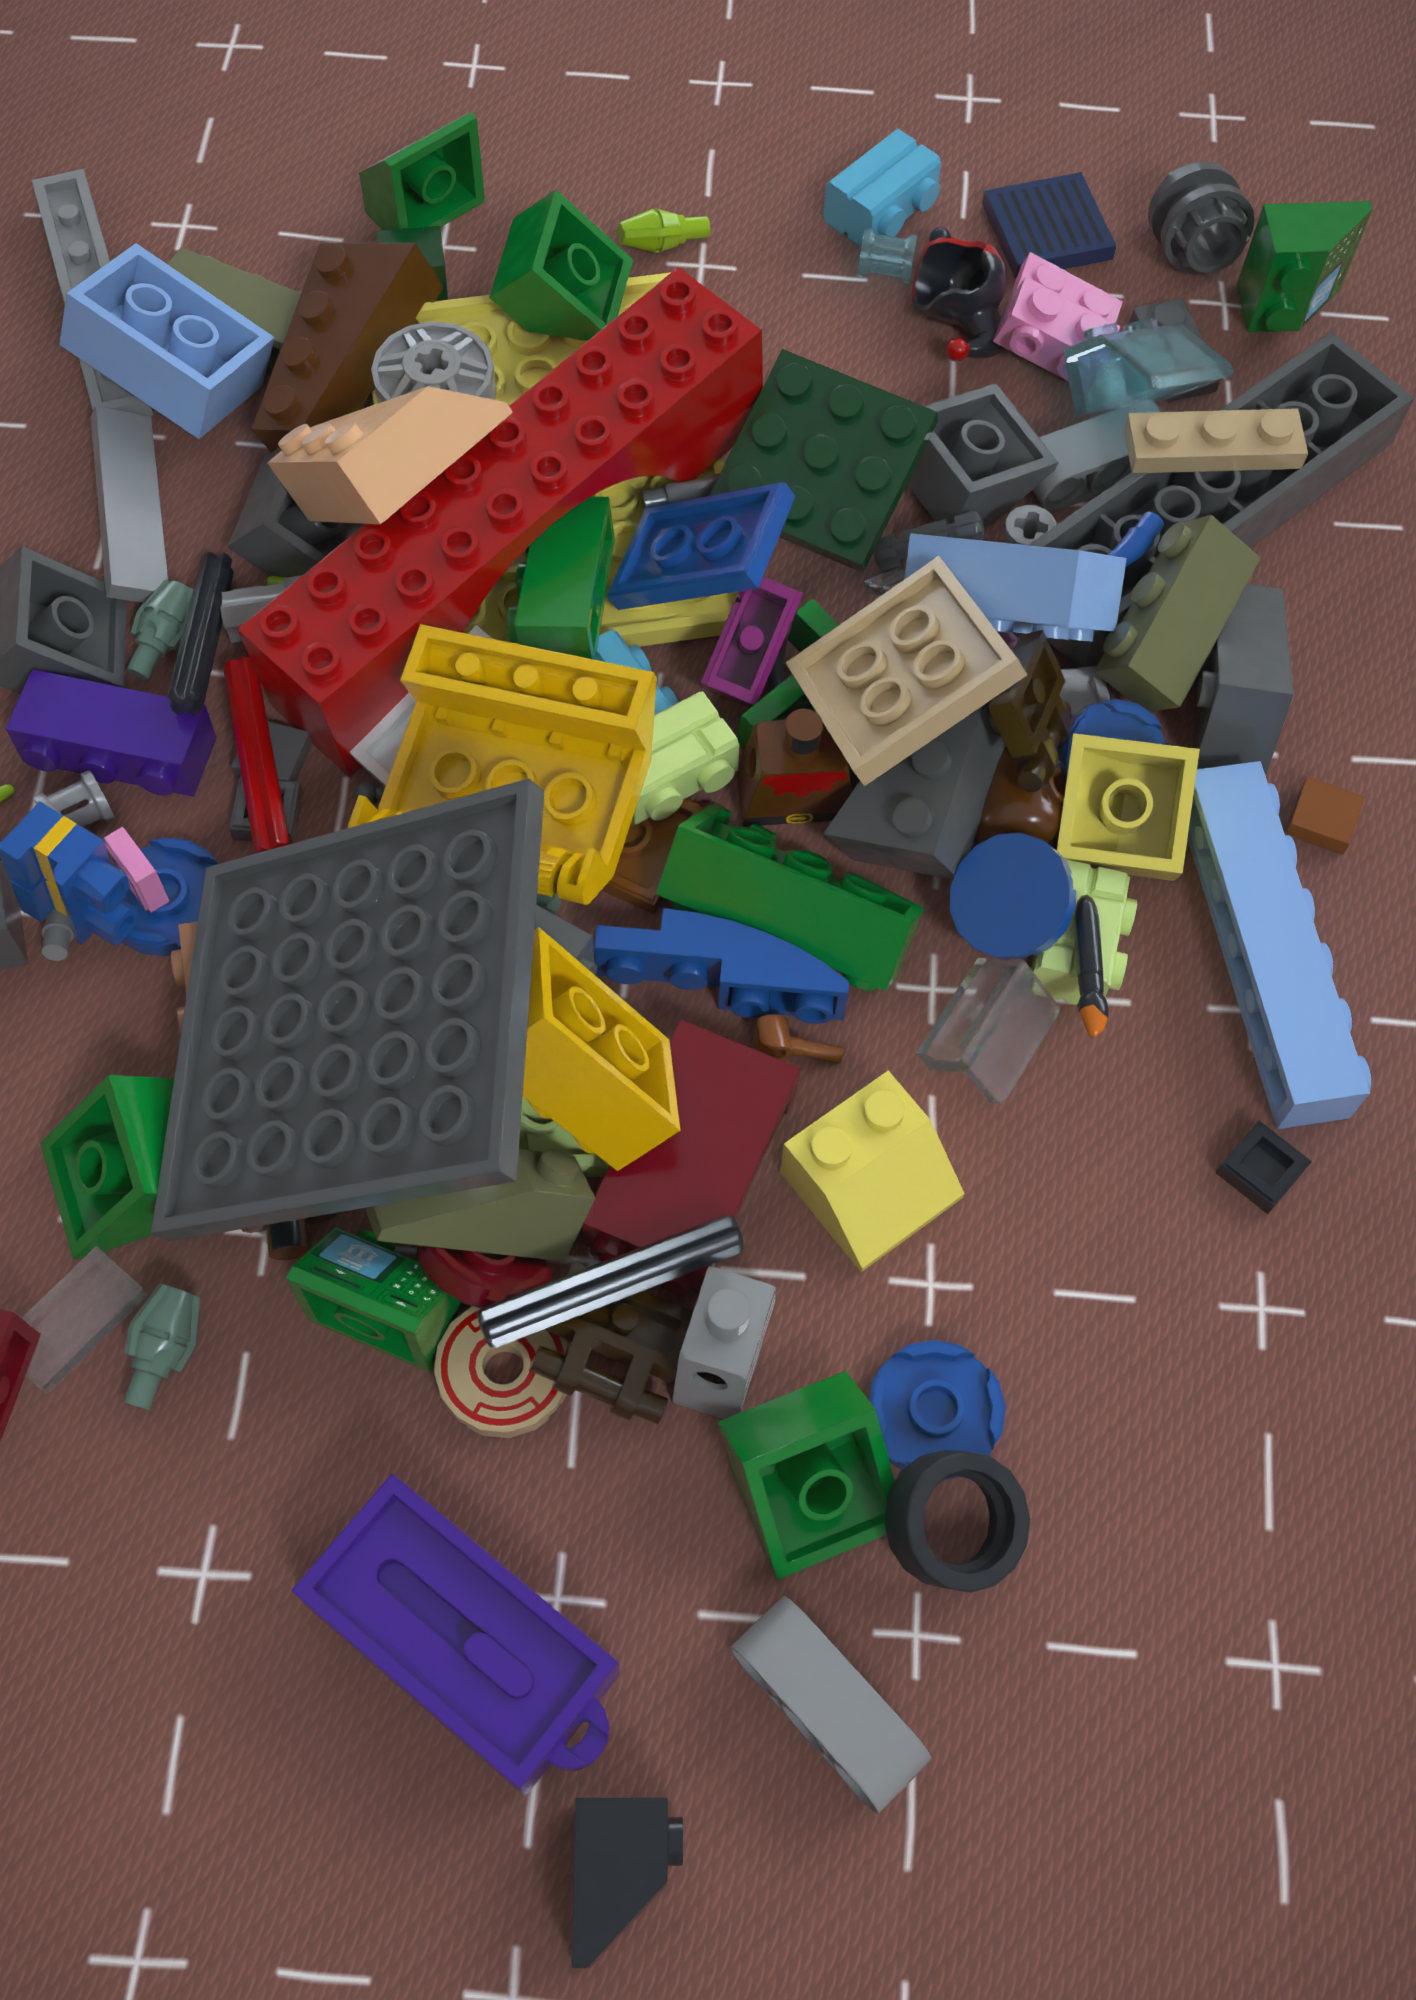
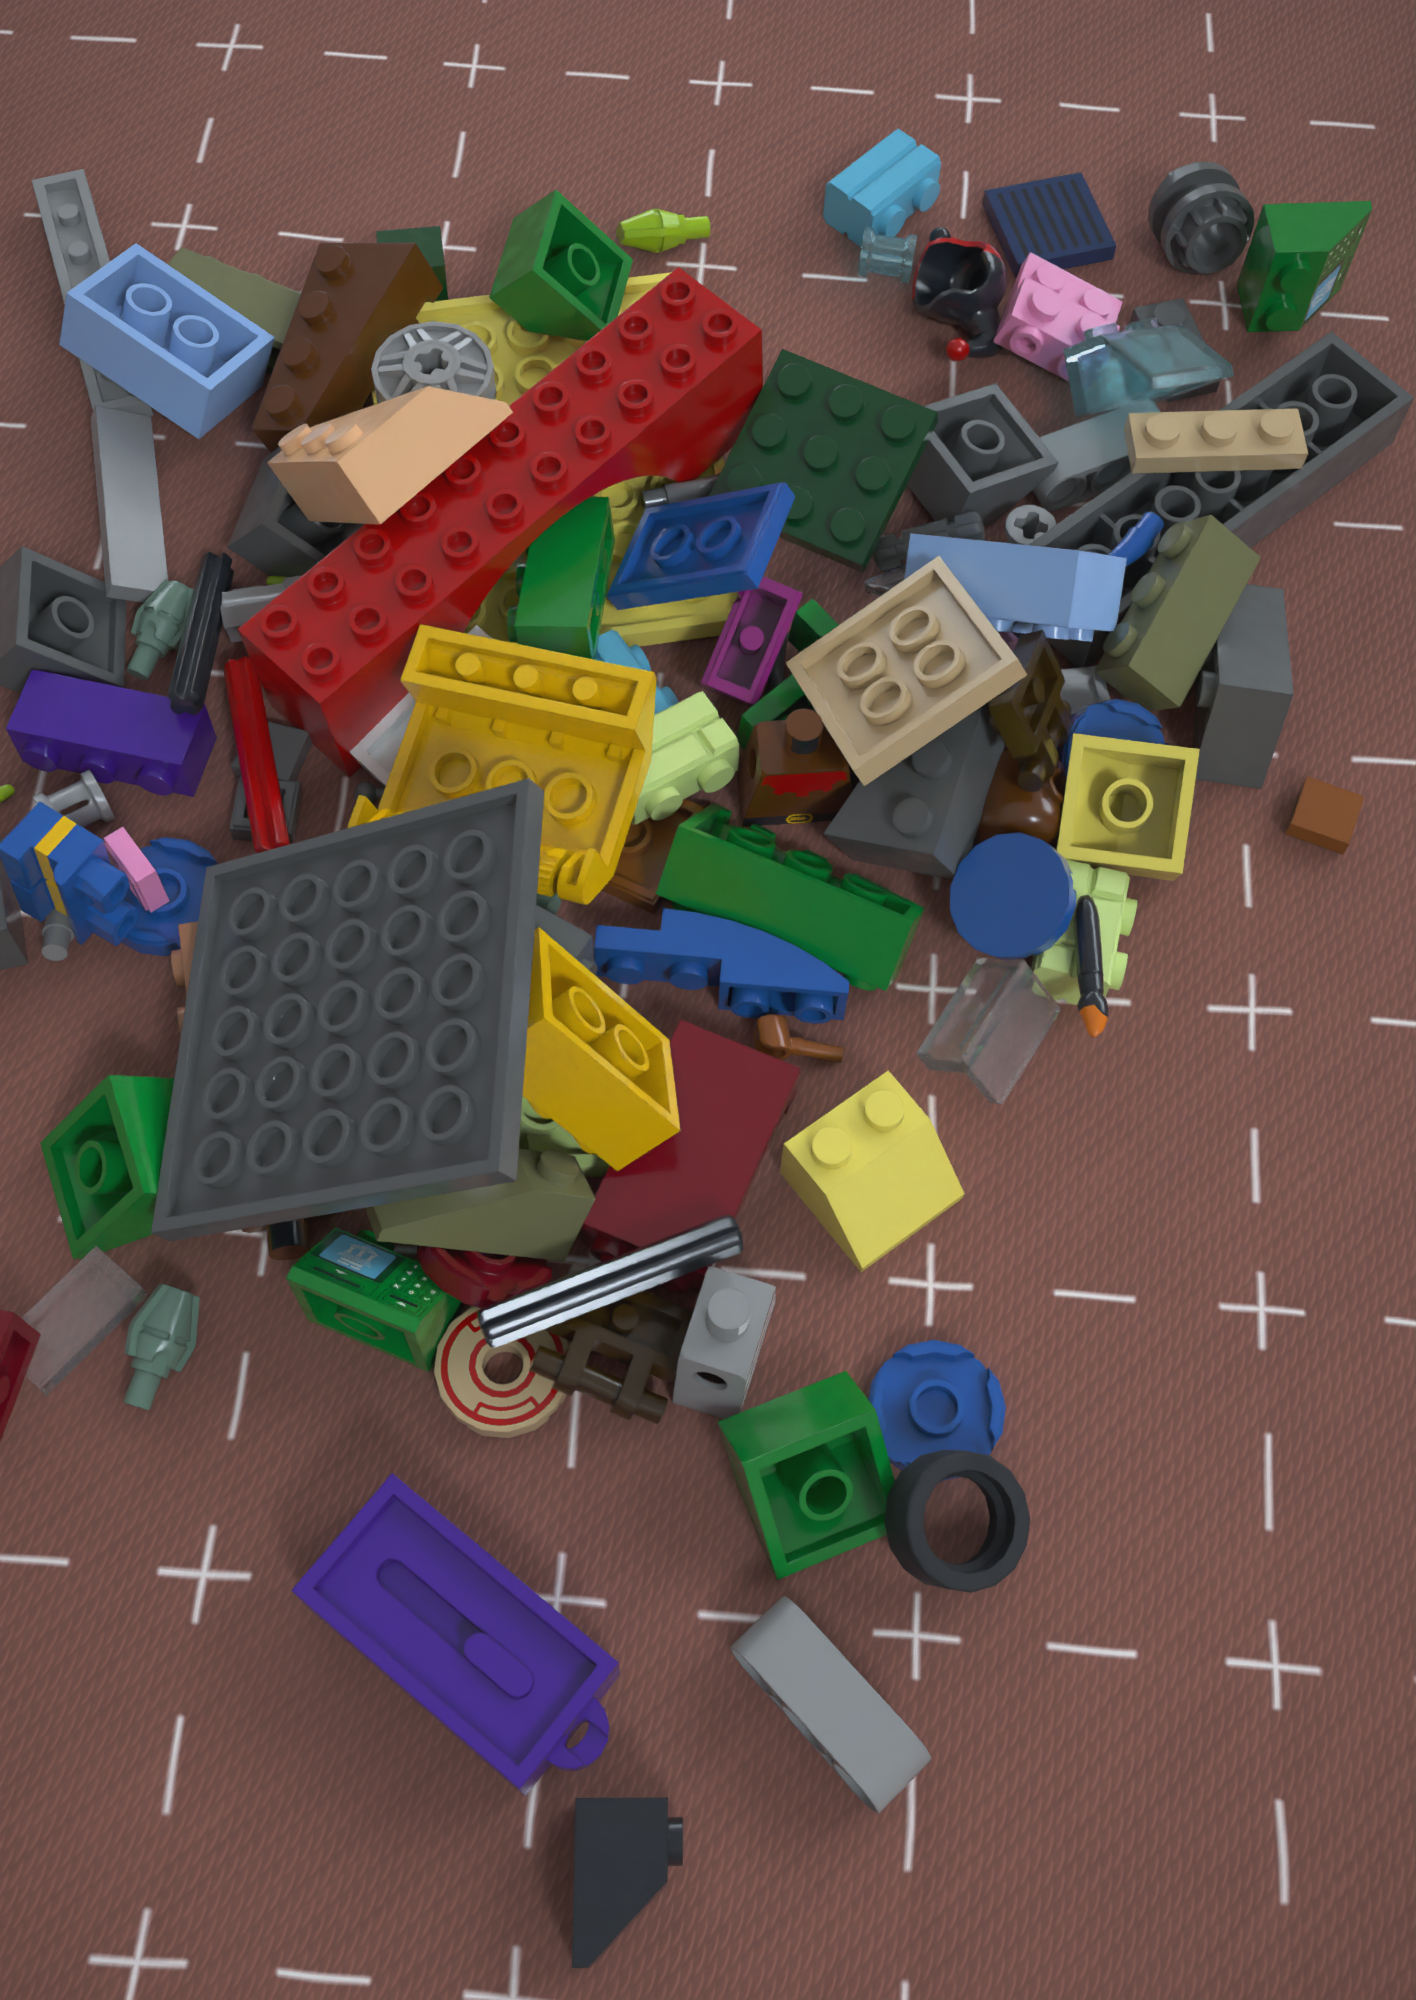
(427, 179): green slope -> none
(1263, 1167): black tile -> none
(1273, 949): light blue brick -> none

